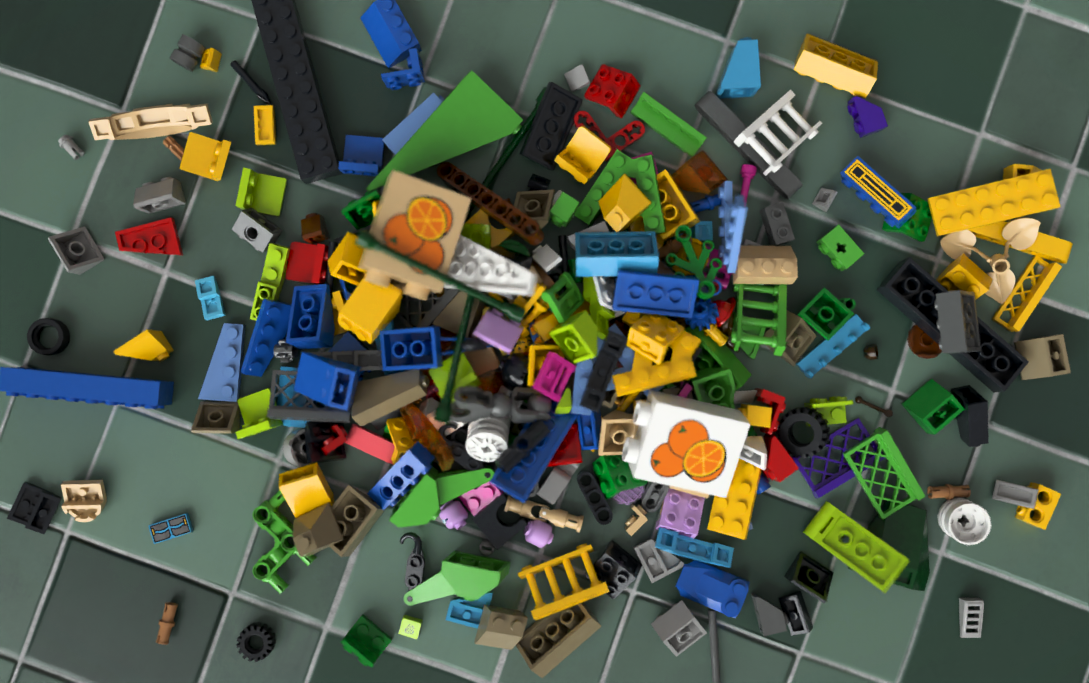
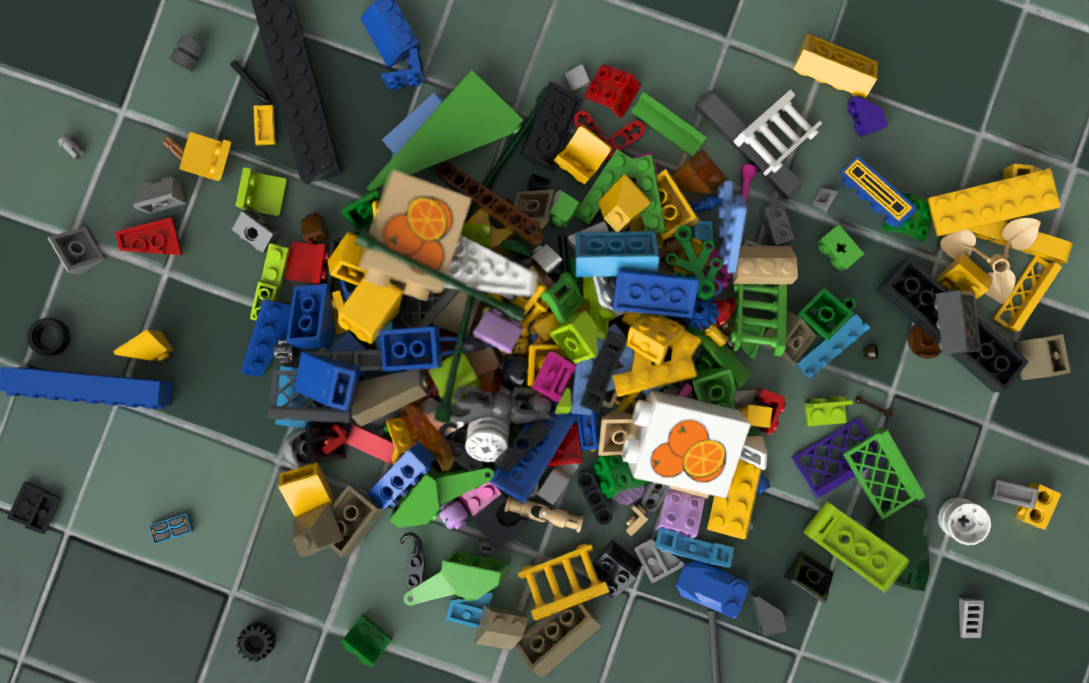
(84, 499): tan slope -> none
(151, 122): tan piece -> none
(166, 623): medium nougat pin -> none
(210, 59): yellow slope -> none
(210, 298): medium azure slope -> none
(217, 418): dark tan slope -> none
(224, 373): medium blue wing -> none
(254, 413): lime bracket -> none
(280, 529): bright green pin -> none
(362, 155): blue bracket -> none
(410, 626): slope -> none
(538, 533): lavender head -> none
(678, 628): light grey slope -> none
(741, 72): dark azure slope -> none
(779, 462): red slope -> none
(797, 613): black slope -> none
(815, 420): black tyre -> none
(932, 407): green slope -> none
(948, 491): medium nougat pin -> none
(974, 419): black slope -> none

